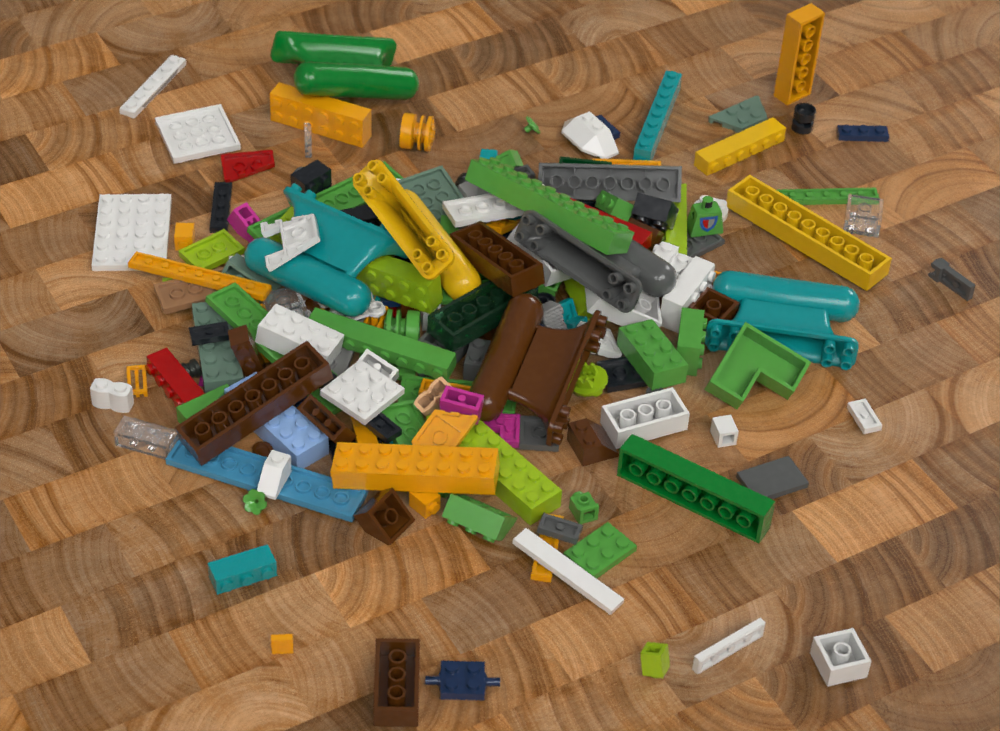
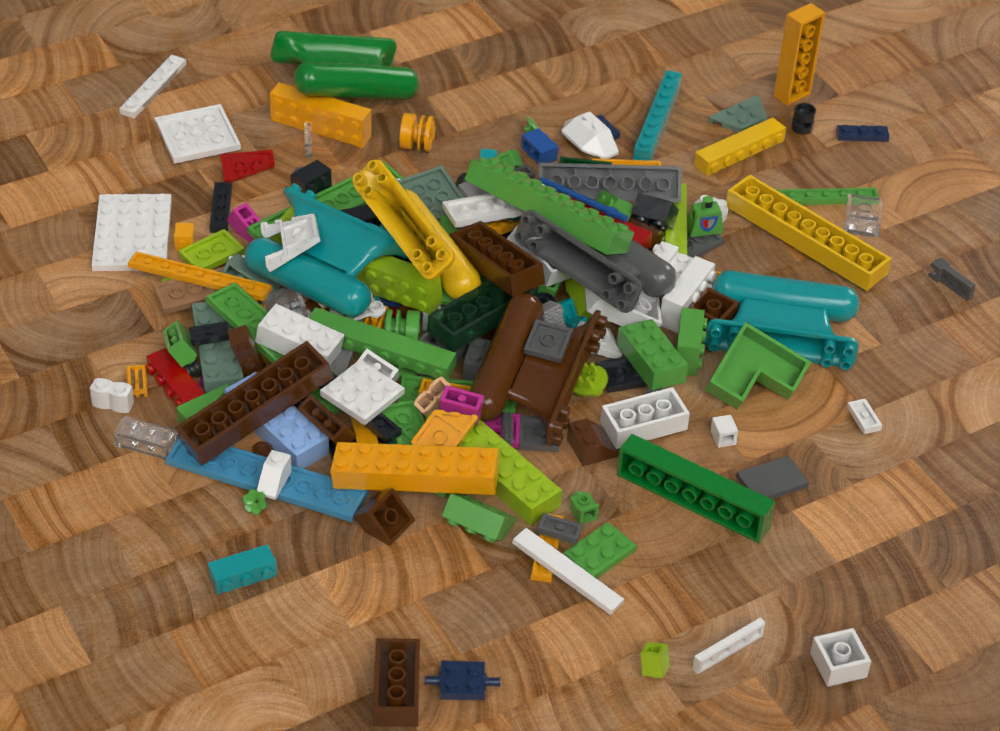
(179, 344): none -> bright green brick
(282, 643): light orange tile -> none
(425, 503): light orange brick -> none
(507, 427): none -> dark grey axle
(539, 146): none -> blue brick
(548, 341): none -> dark grey plate
(609, 211): none -> blue bar

